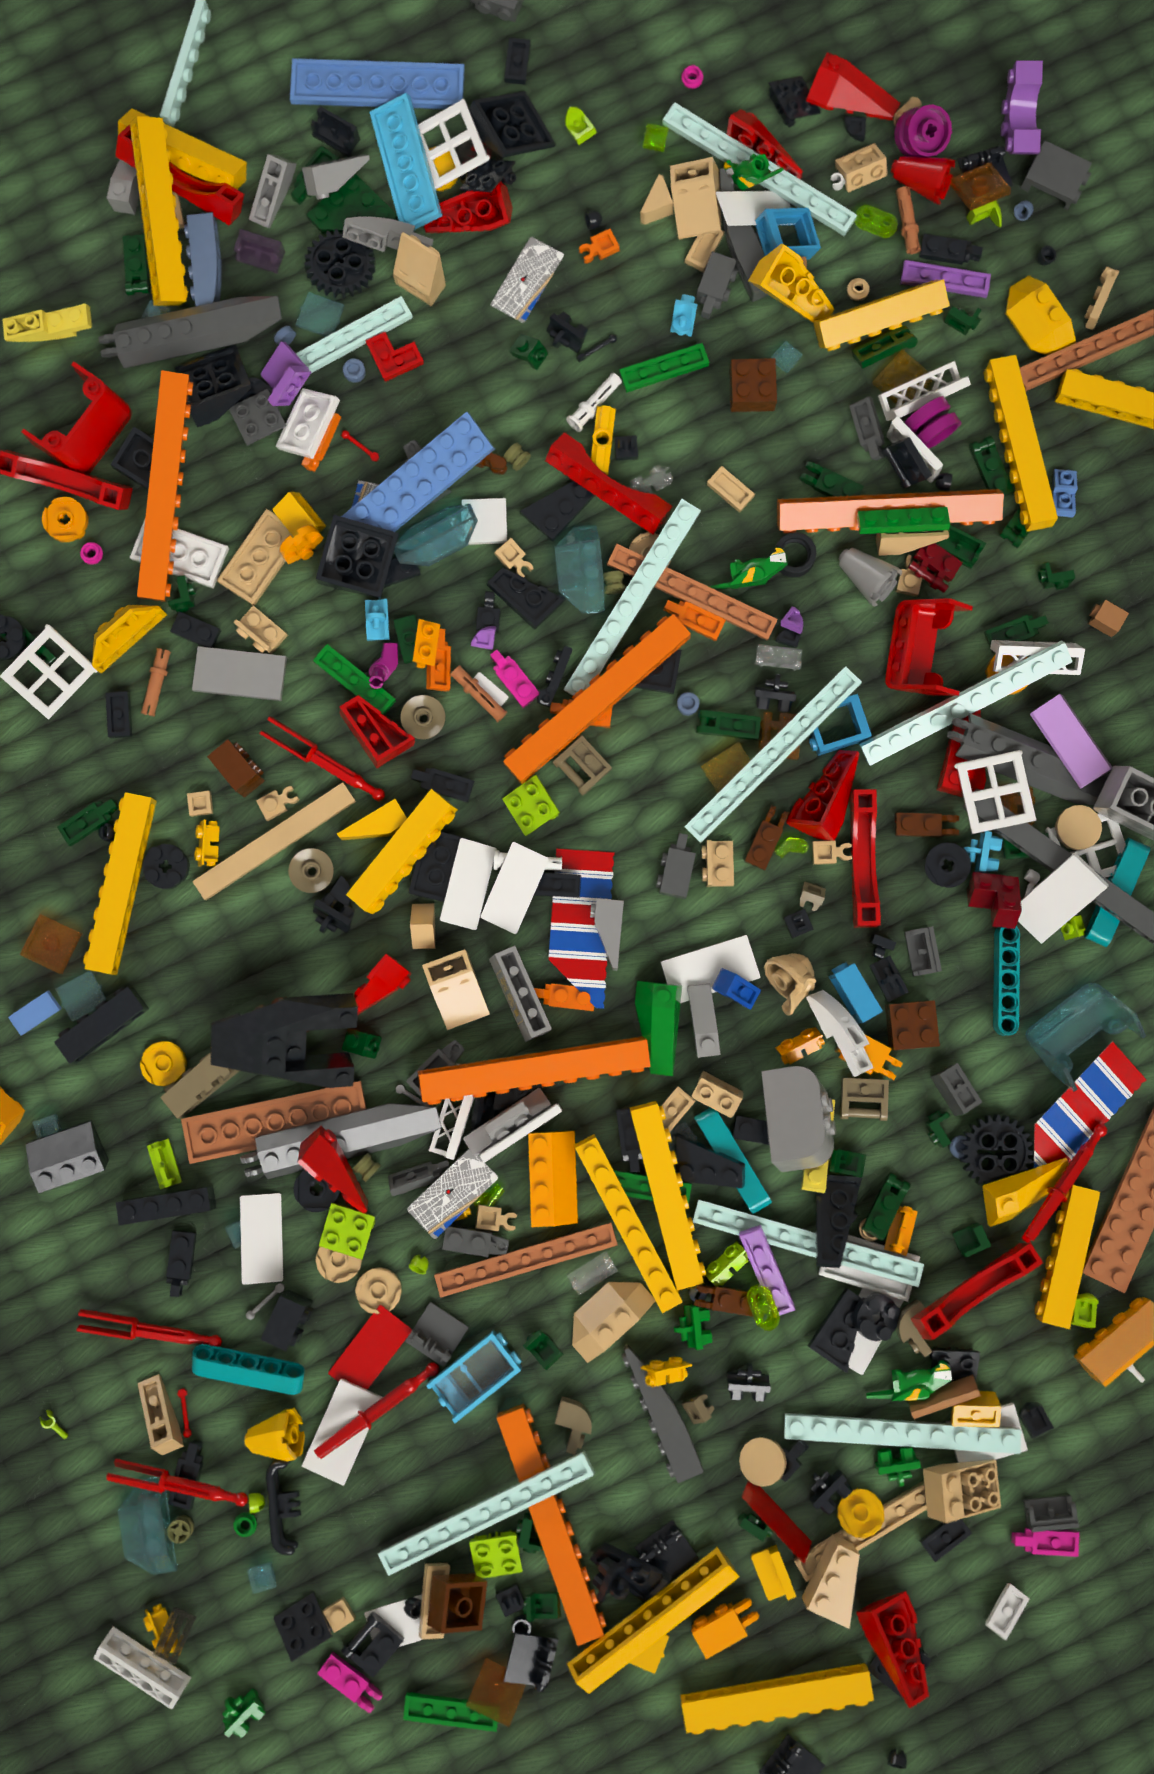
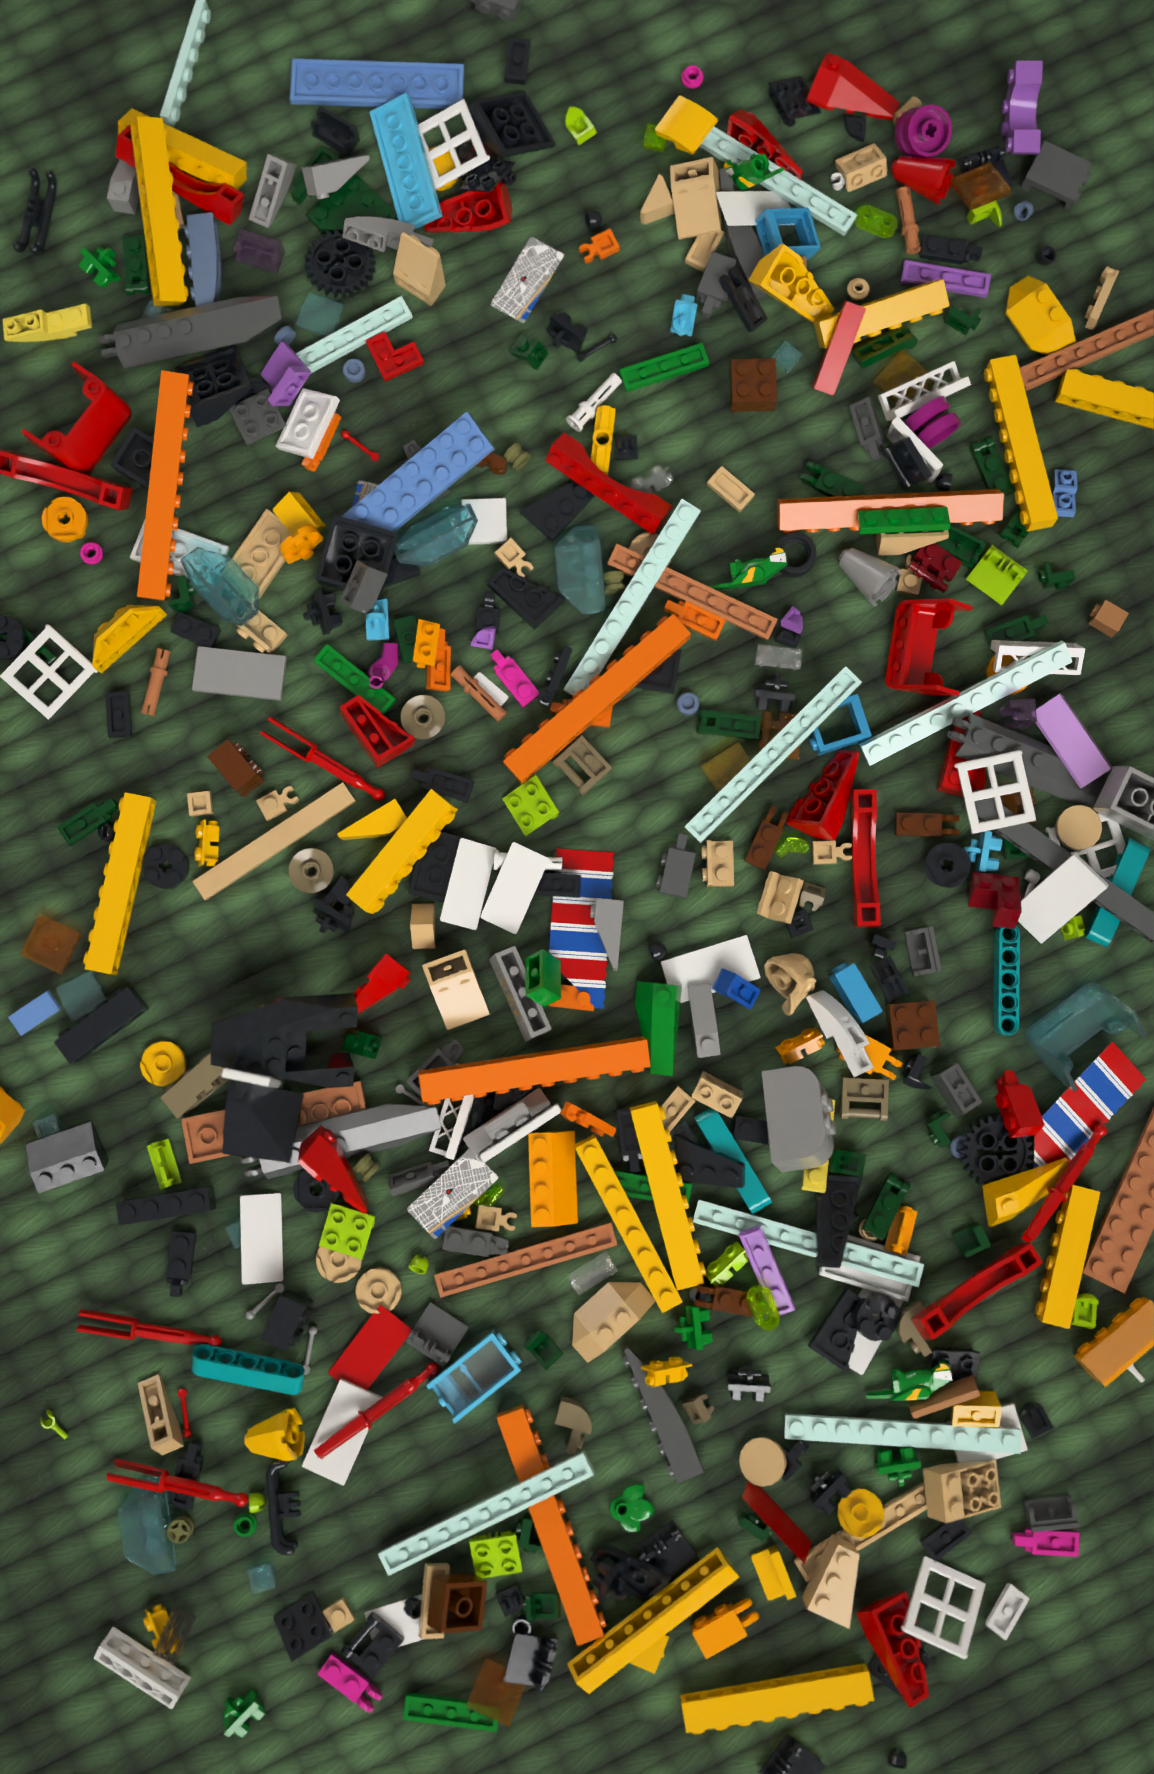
(37, 214): none -> black piece
(92, 260): none -> green hips
(222, 585): none -> clear light blue wedge
(252, 1078): none -> white tile
(261, 1121): none -> black slope
(312, 1330): none -> light grey hinge
(319, 613): none -> black hips
(363, 587): none -> dark grey hinge
(543, 978): none -> green brick
(586, 1119): none -> orange hinge
(635, 1508): none -> green plate
(657, 950): none -> black hinge
(686, 125): none -> yellow slope
(743, 299): none -> black hinge
(779, 897): none -> tan bracket
(839, 348): none -> tile
(914, 1066): none -> black plate
(944, 1607): none -> white window
(996, 575): none -> lime hinge
(1018, 1106): none -> red hinge
(1022, 712): none -> clear purple hinge

